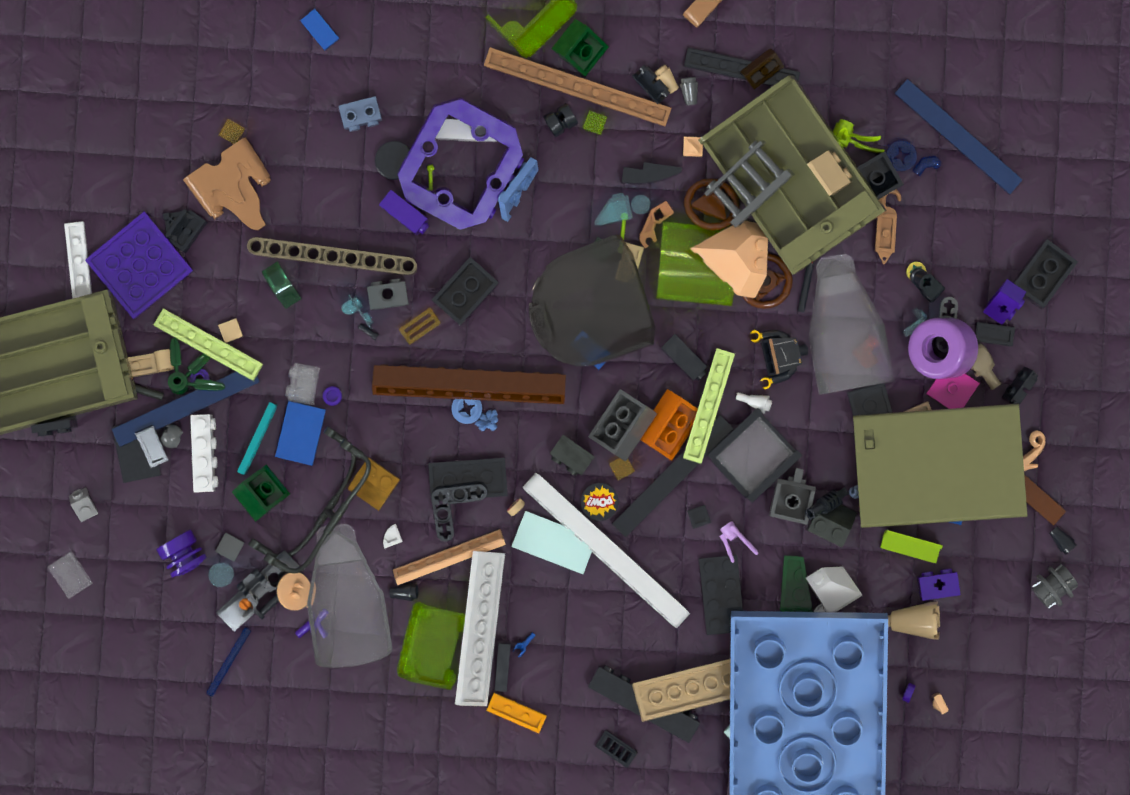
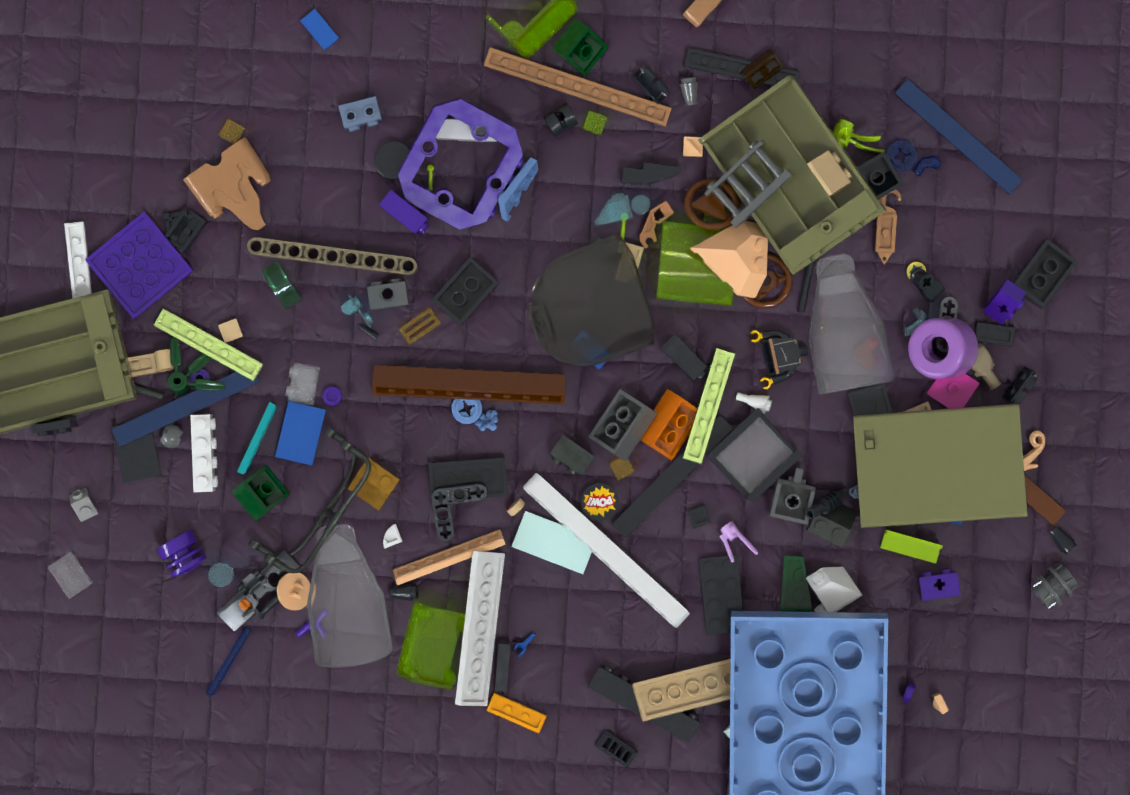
(151, 446): tile -> none
(230, 547): dark grey piece -> none
(667, 78): tan cone -> none
(917, 620): tan cone -> none

